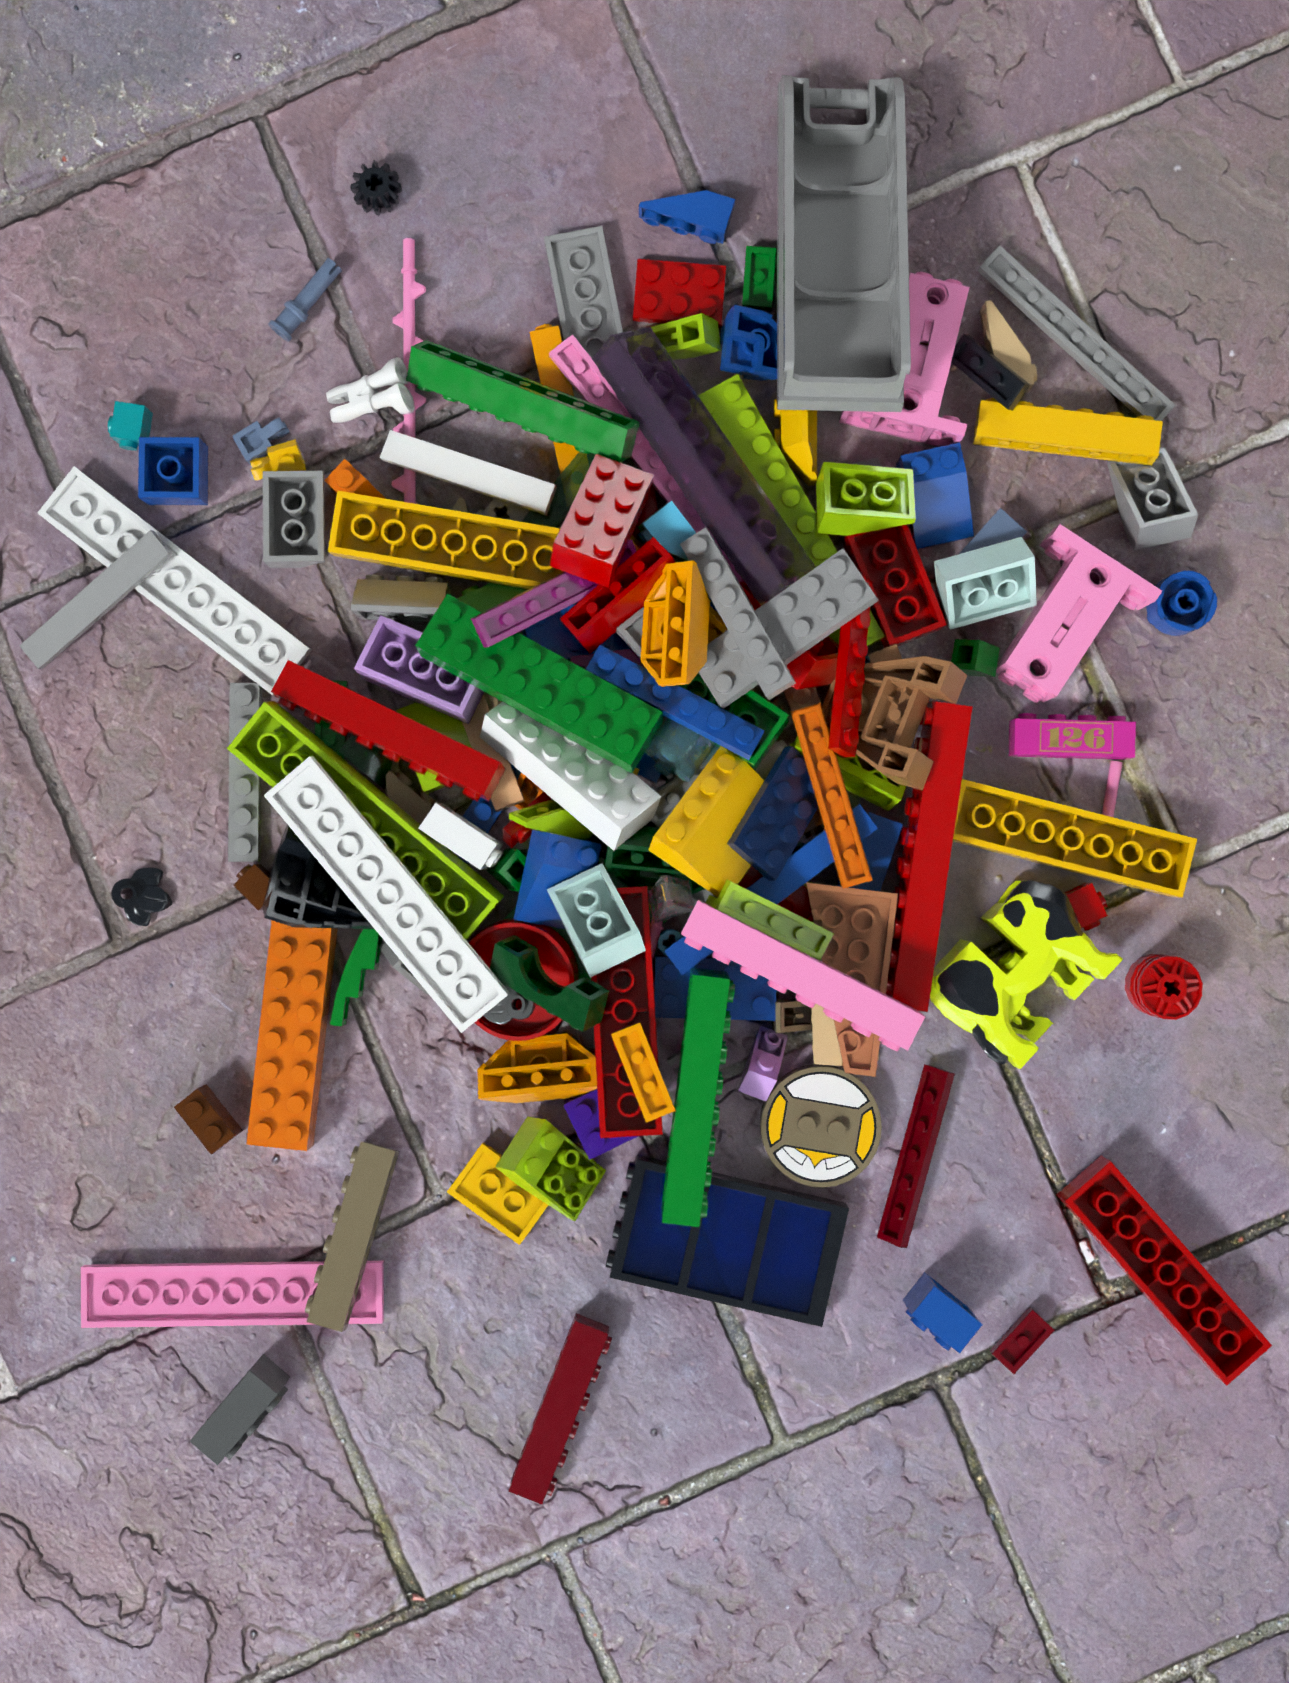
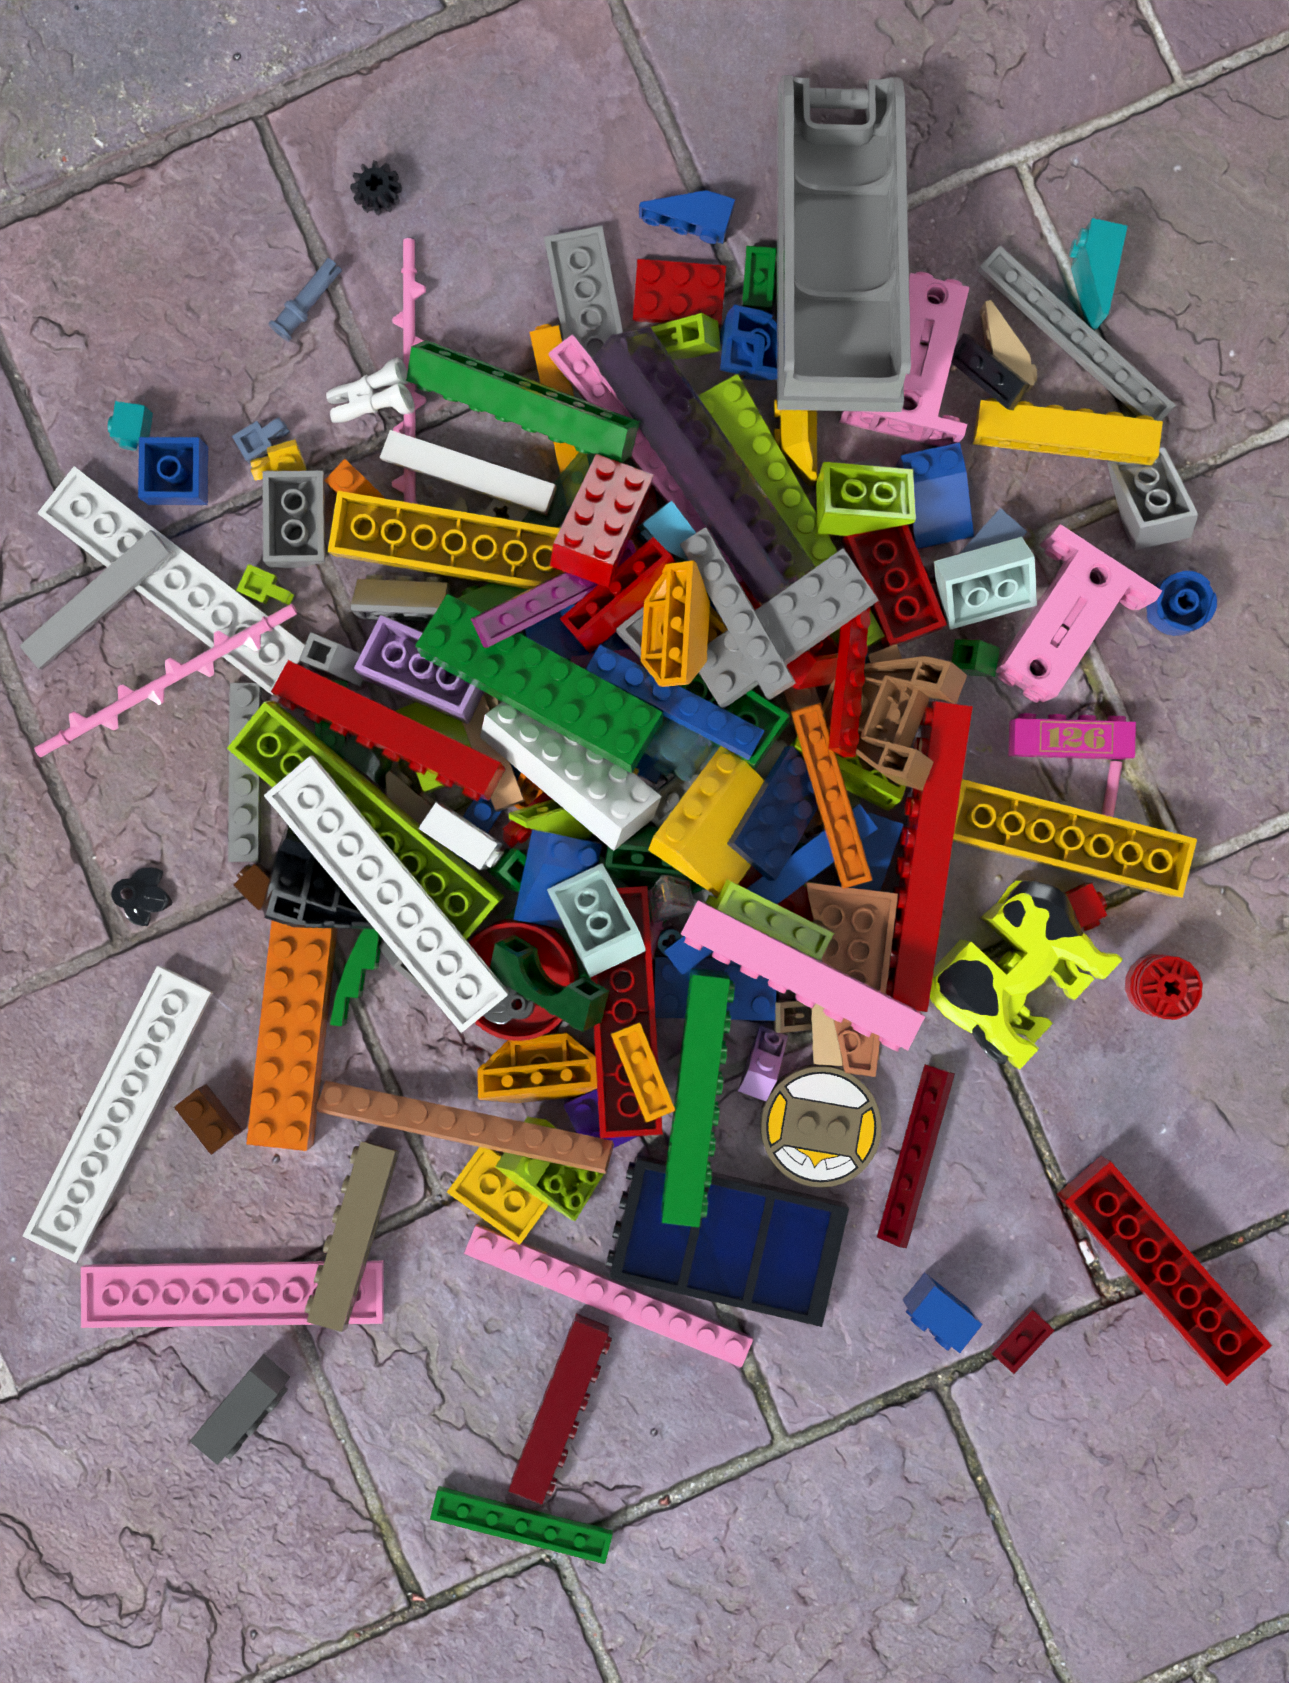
(118, 1114): none -> white plate
(174, 672): none -> bright pink plant
(261, 585): none -> lime plate
(331, 658): none -> light grey slope
(466, 1127): none -> nougat plate
(521, 1525): none -> green plate
(609, 1295): none -> bright pink plate
(1096, 267): none -> teal slope

